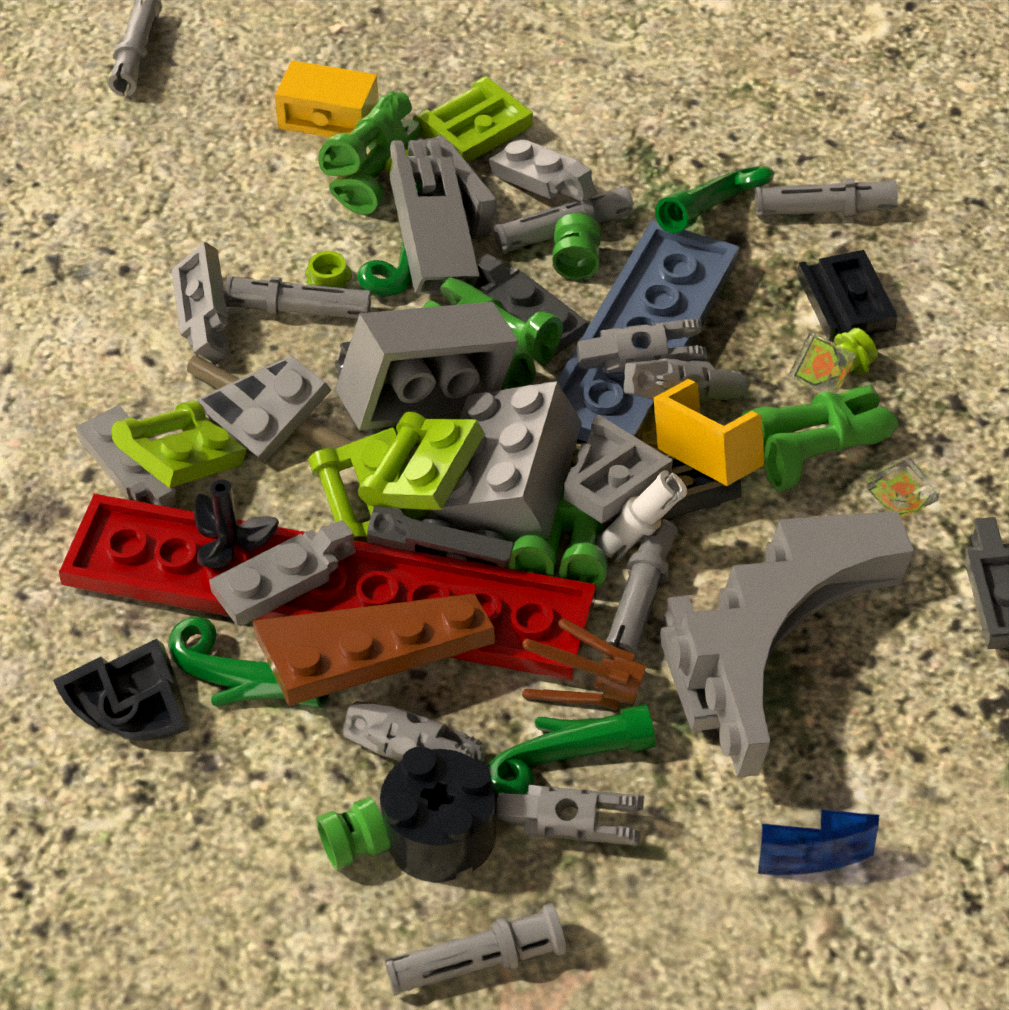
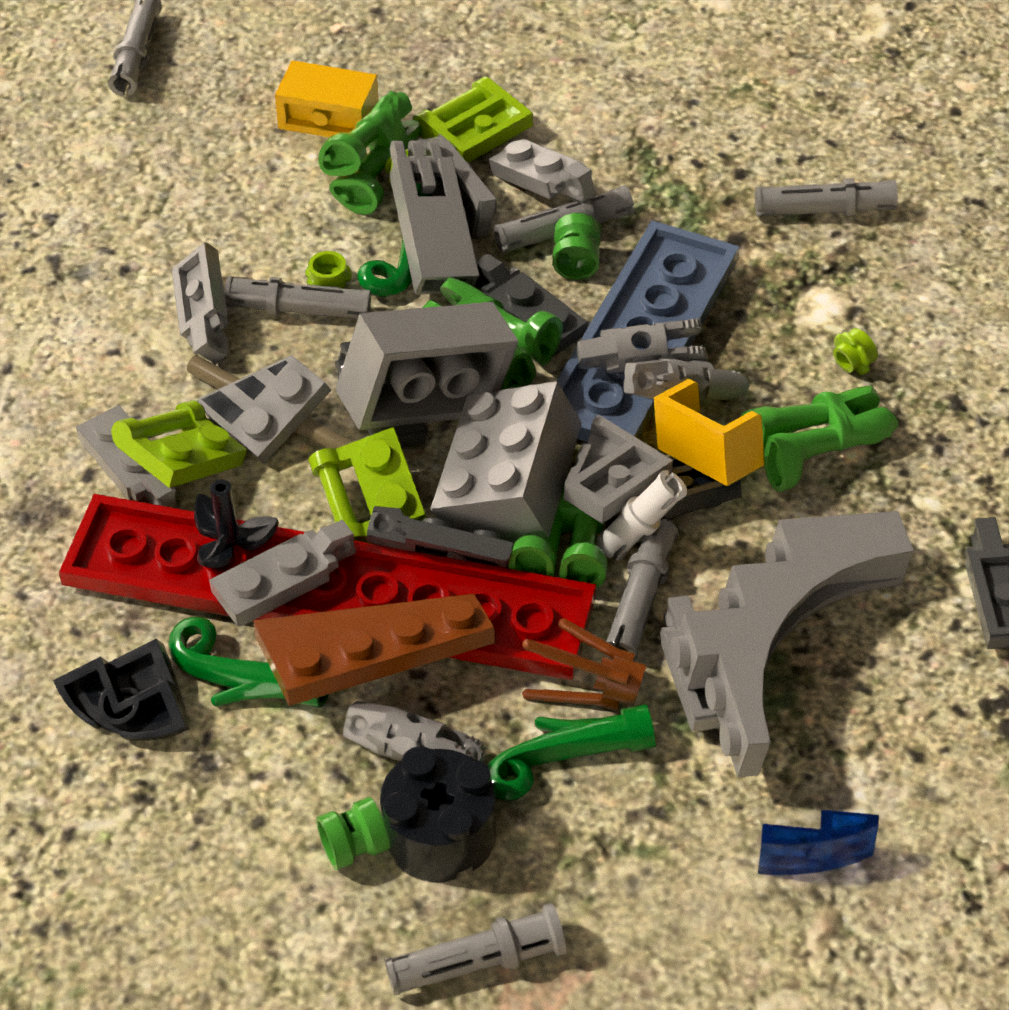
(432, 471): lime plate -> none
(543, 806): light grey hinge -> none
(682, 208): green plant -> none
(822, 364): clear tile -> none
(847, 295): black plate -> none
(903, 488): clear tile -> none

